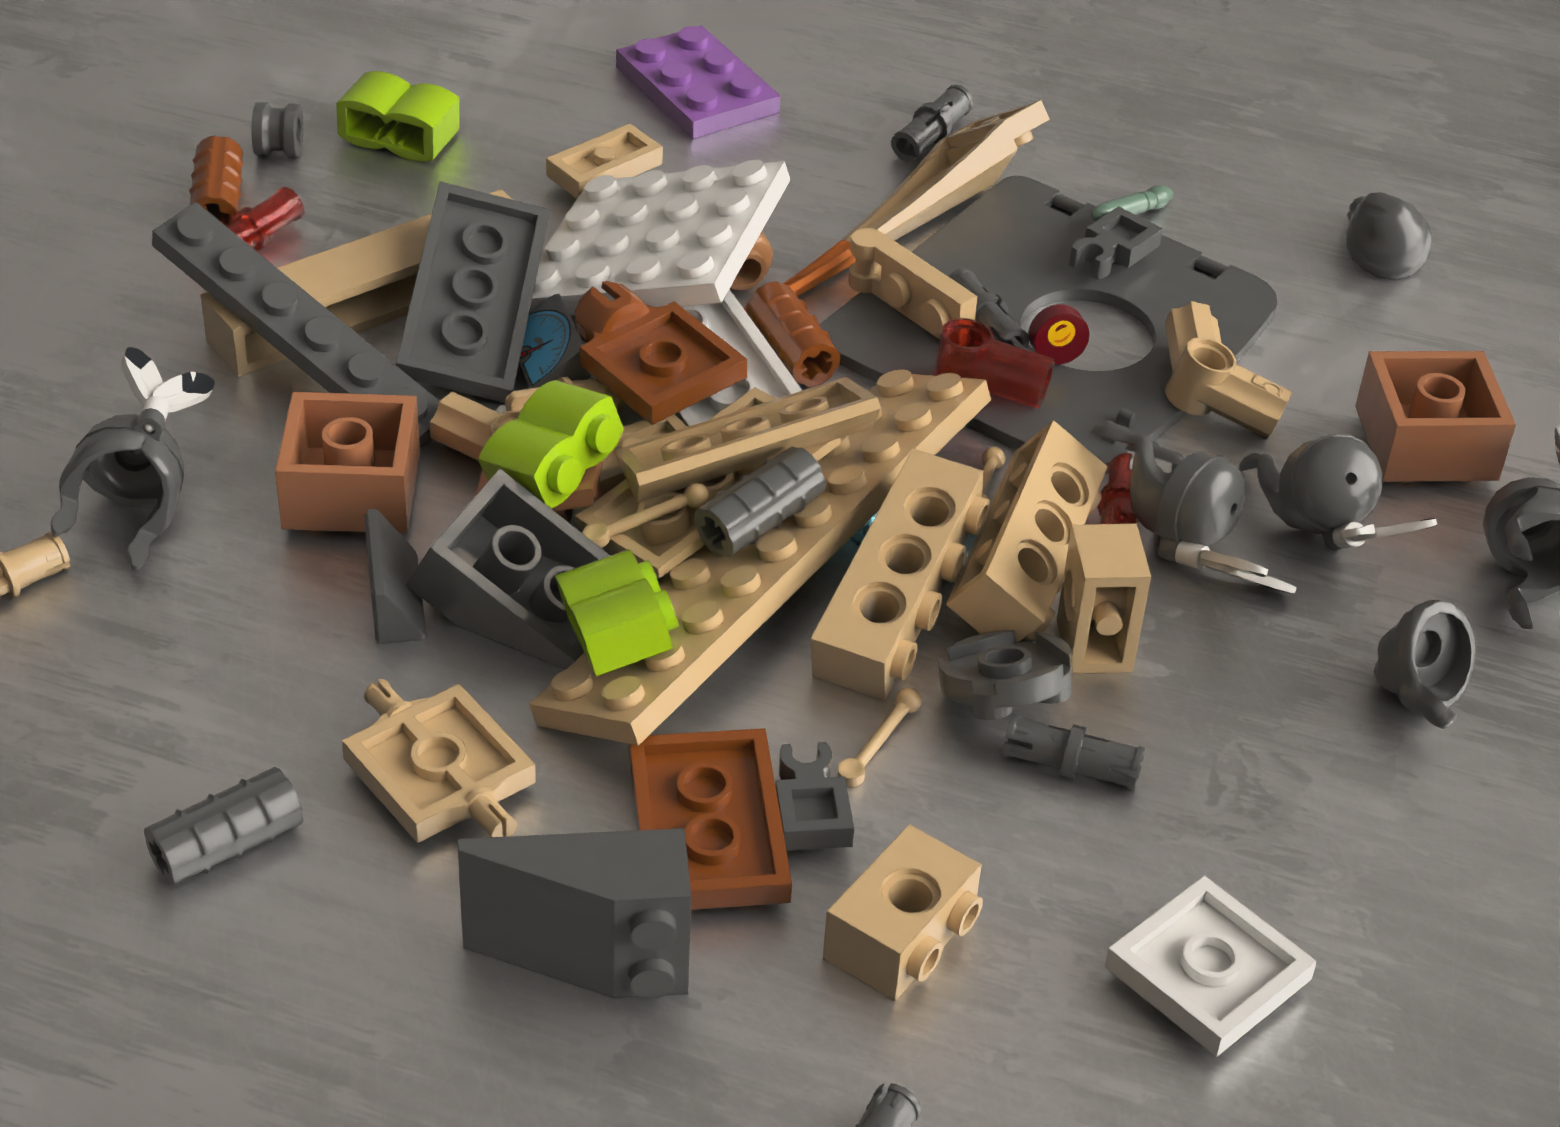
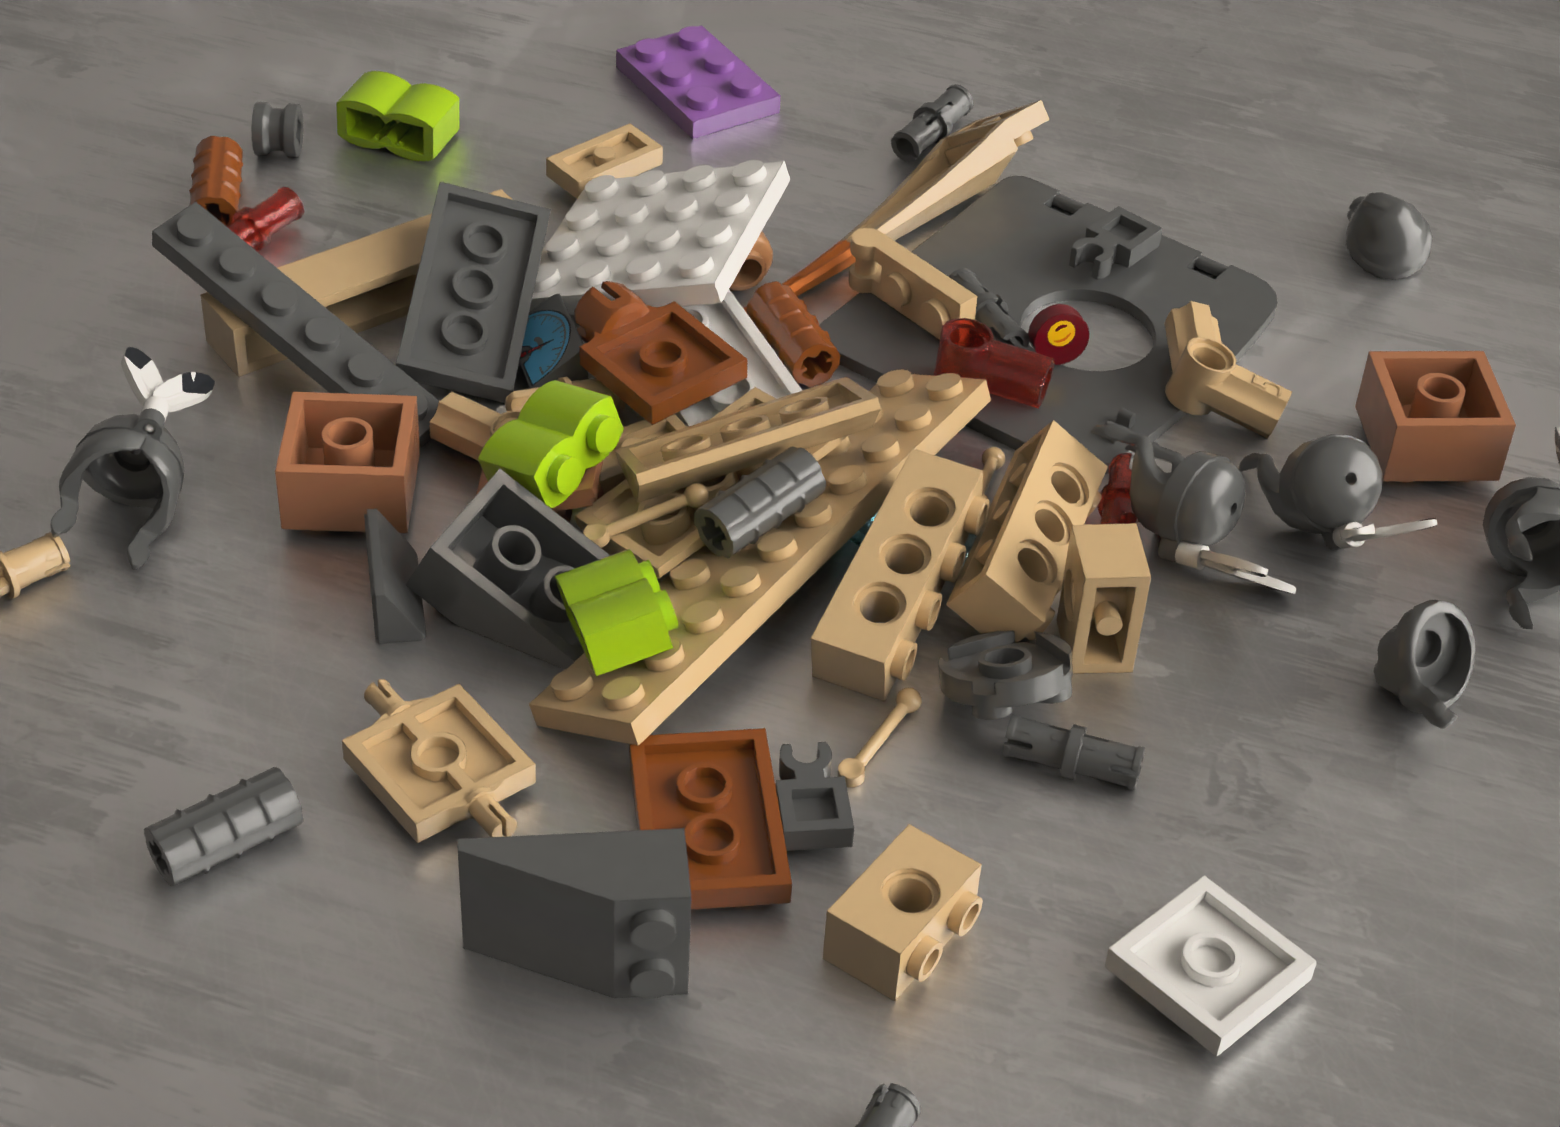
(1136, 203): sand green piece -> none

